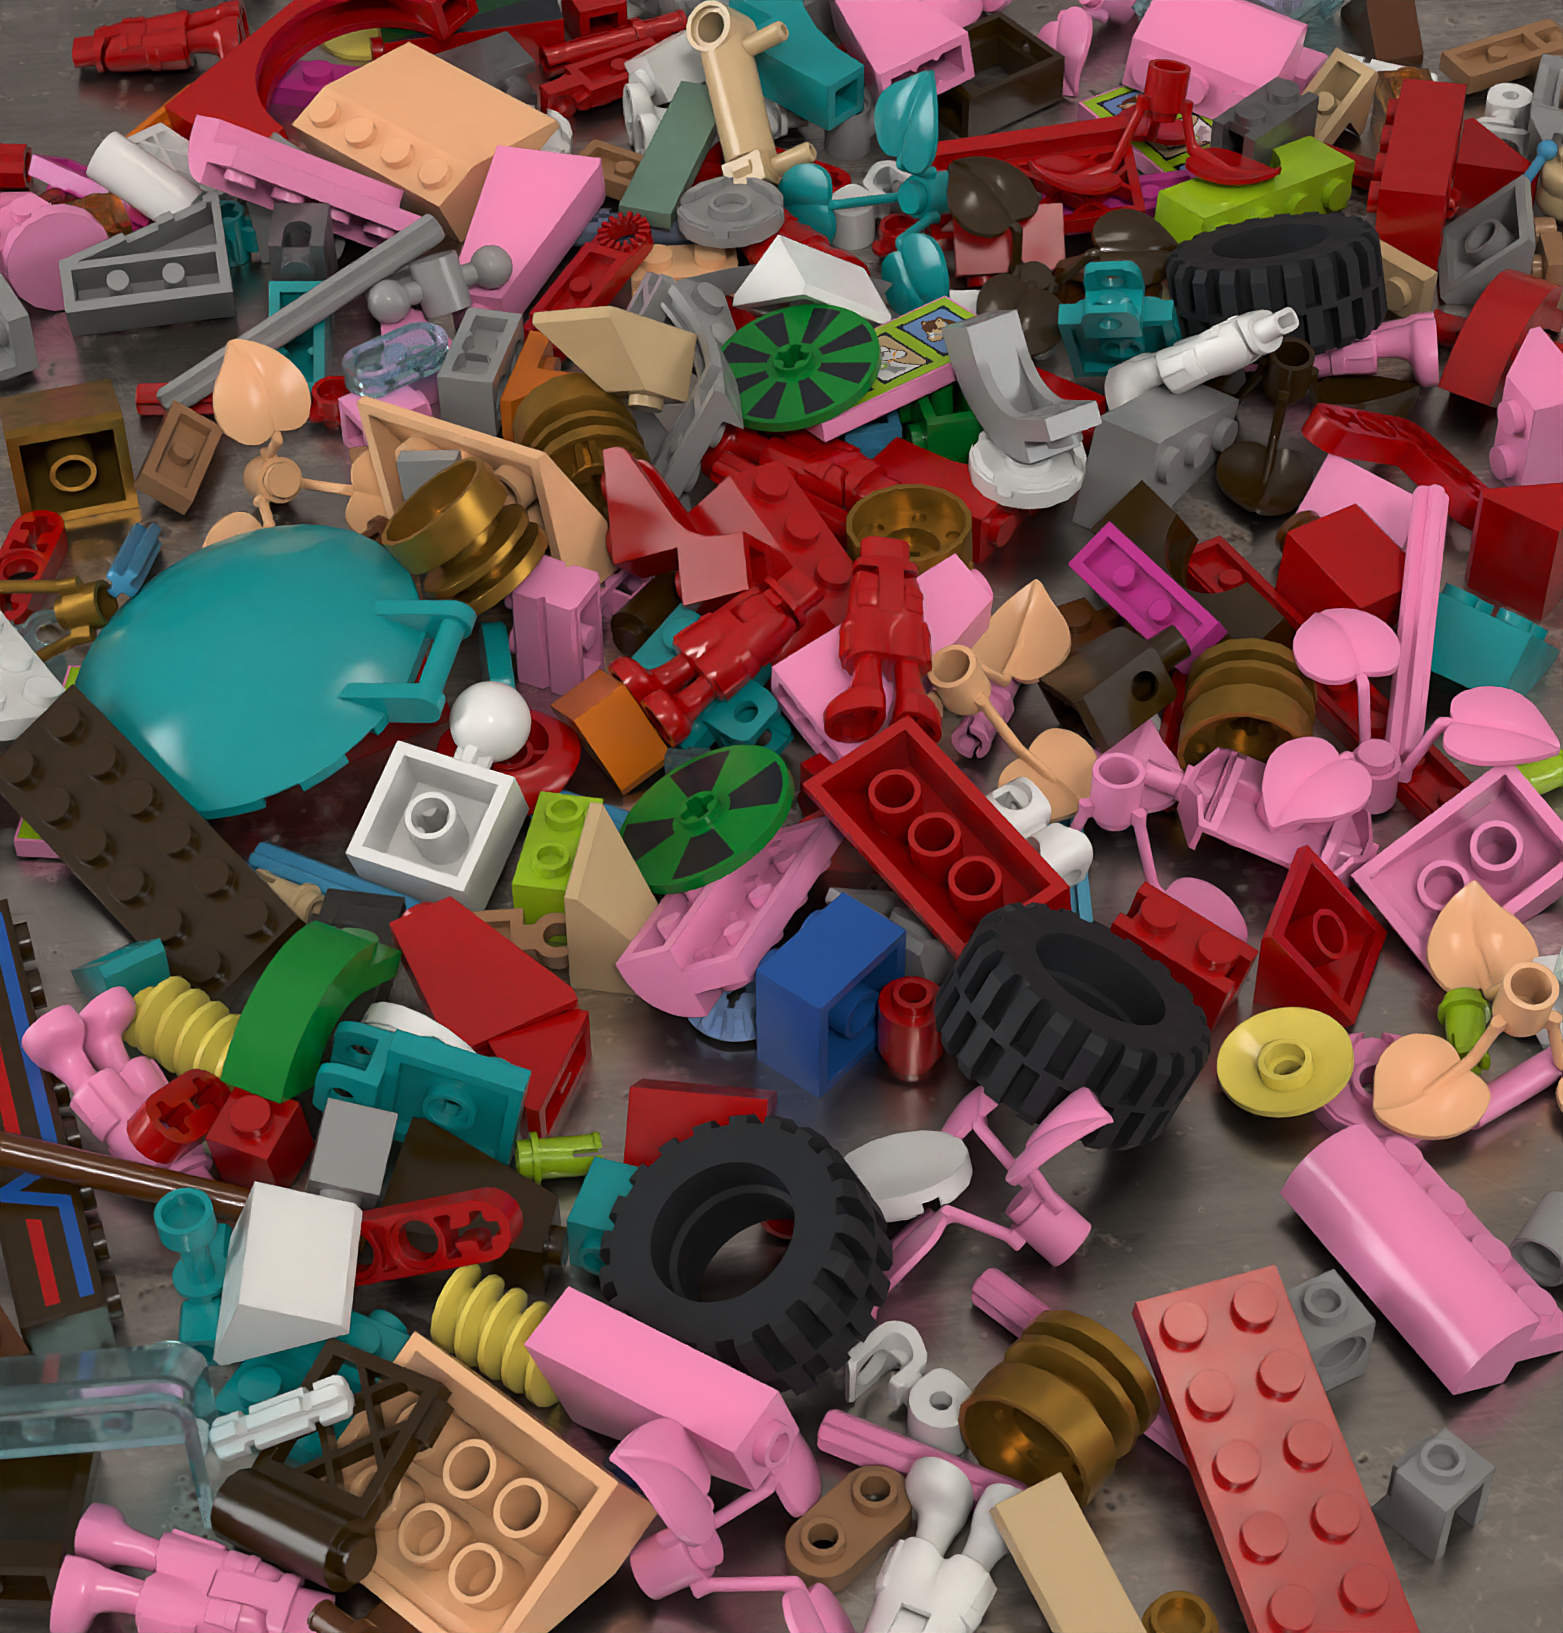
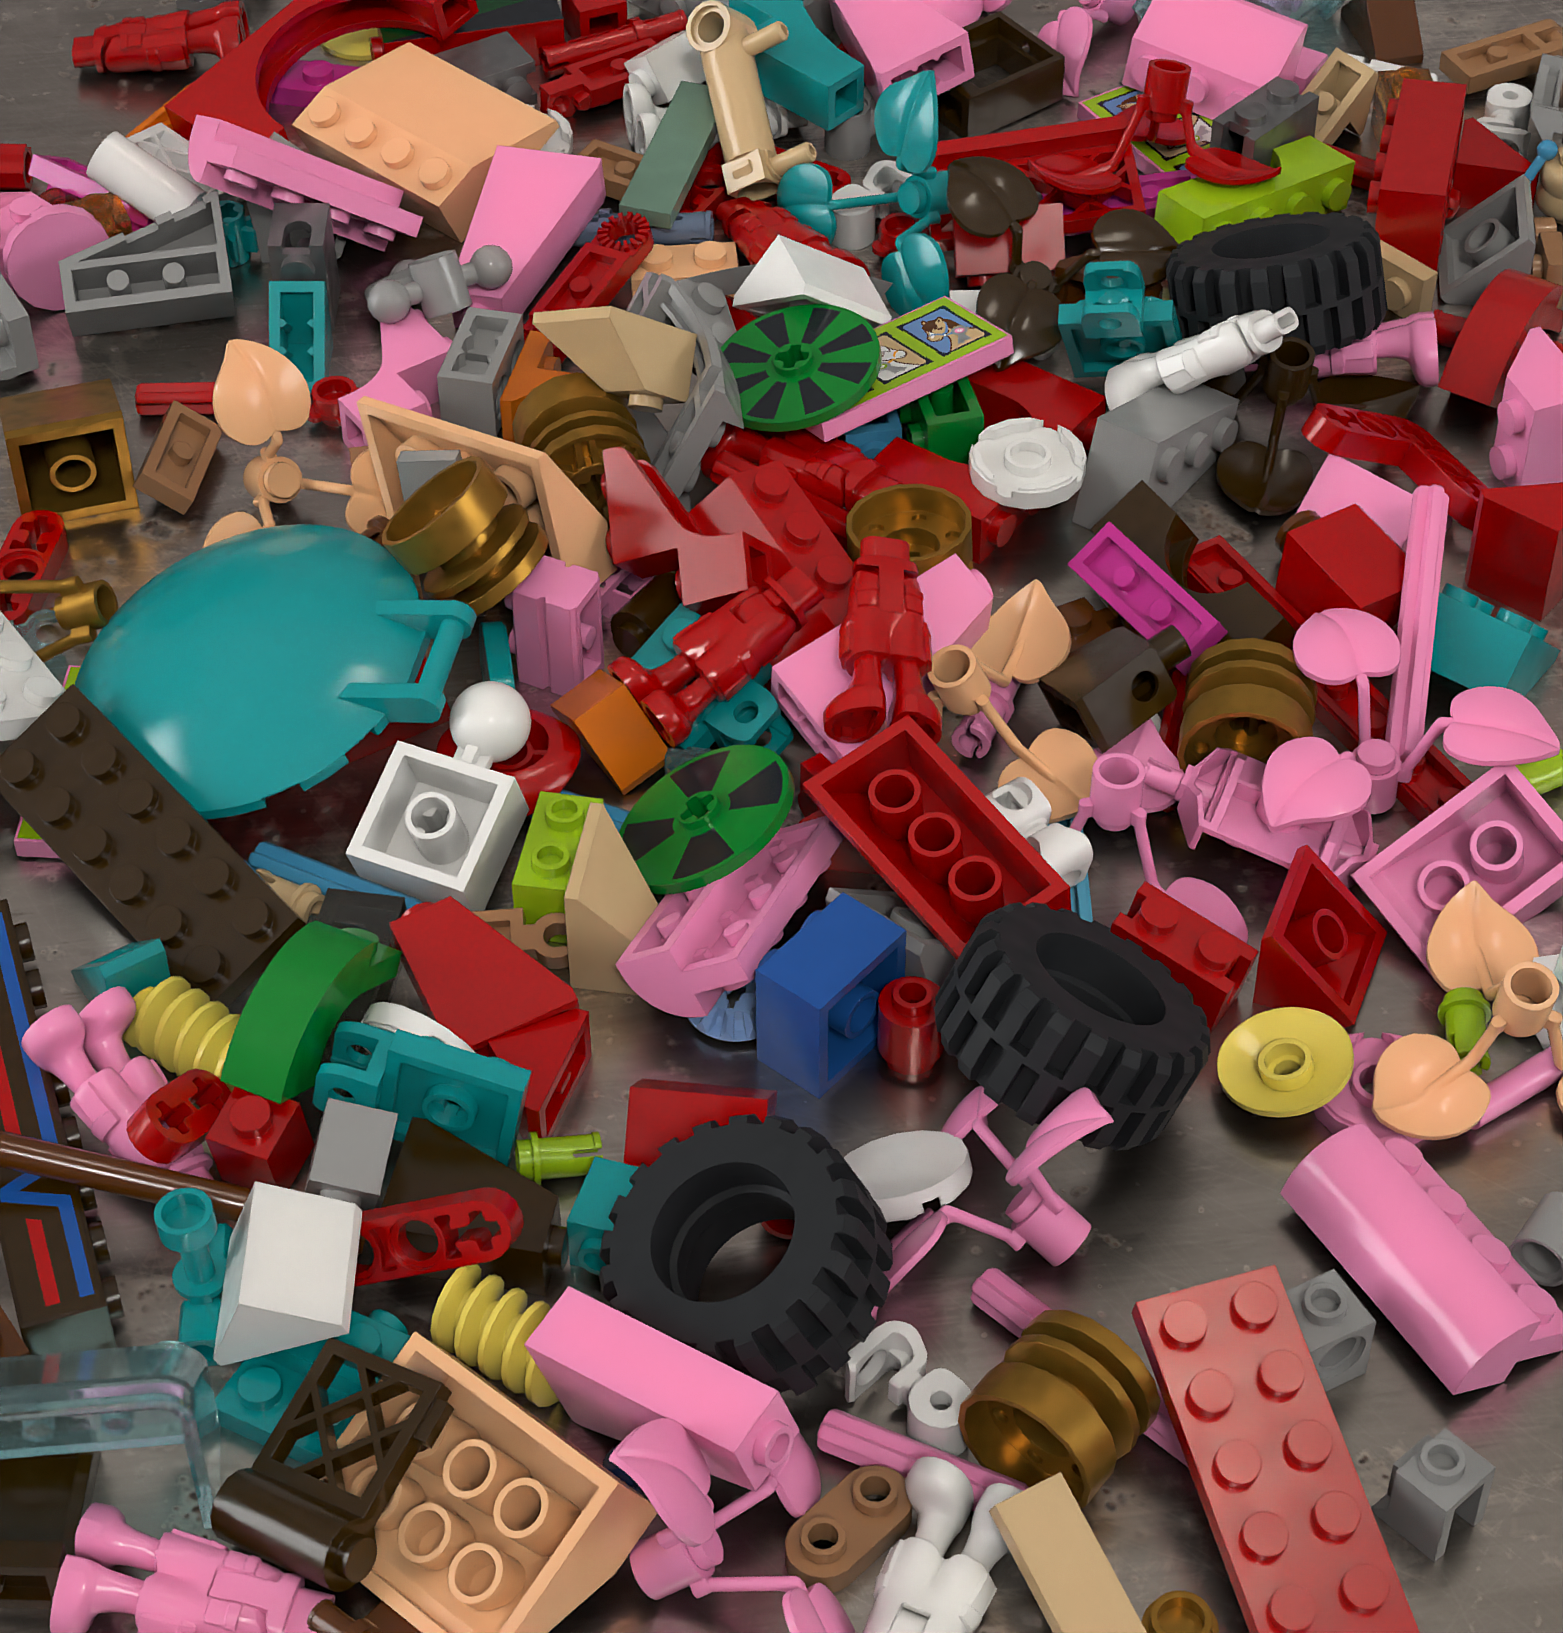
(134, 560): dark azure axle -> none
(282, 1418): white axle -> none
(312, 306): light grey axle -> none
(395, 359): clear light blue plate -> none
(729, 213): light grey tile -> none
(1008, 391): light grey arch -> none

